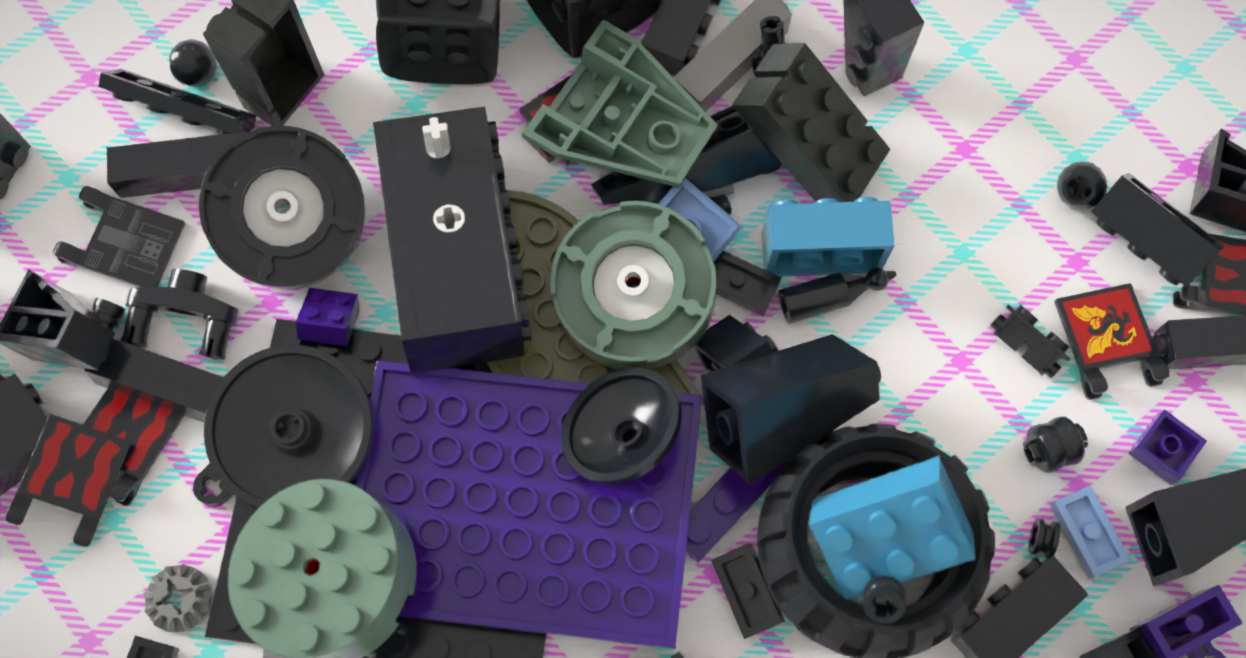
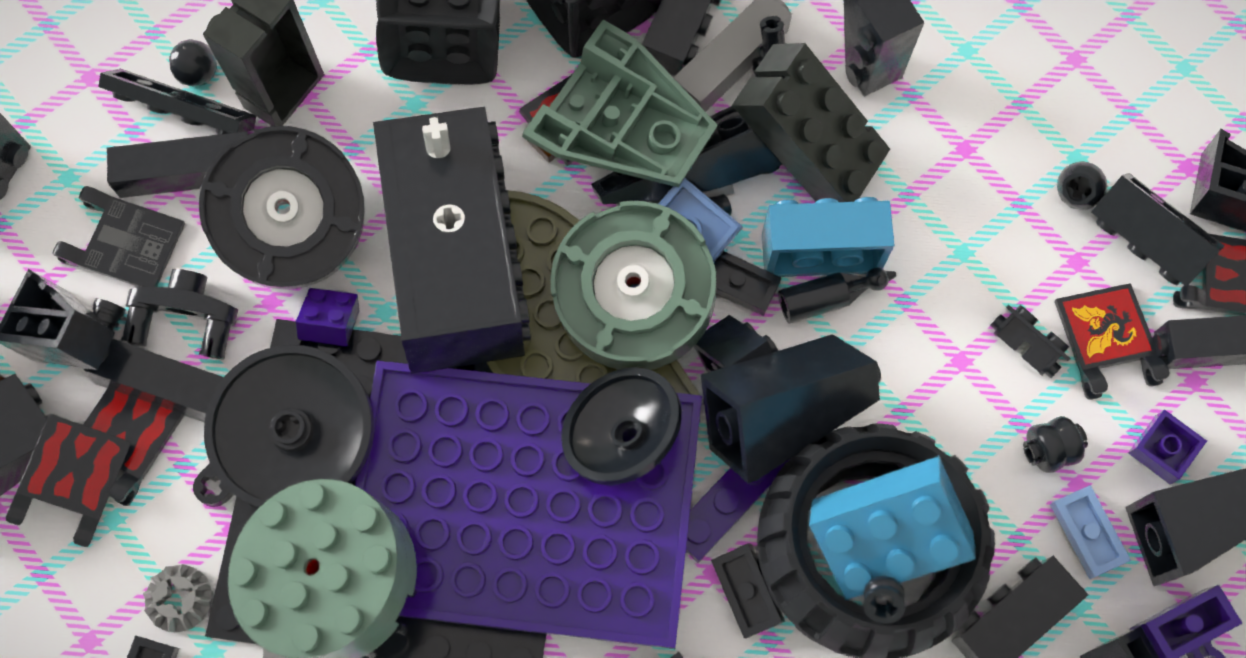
(1044, 537): black bush -> none

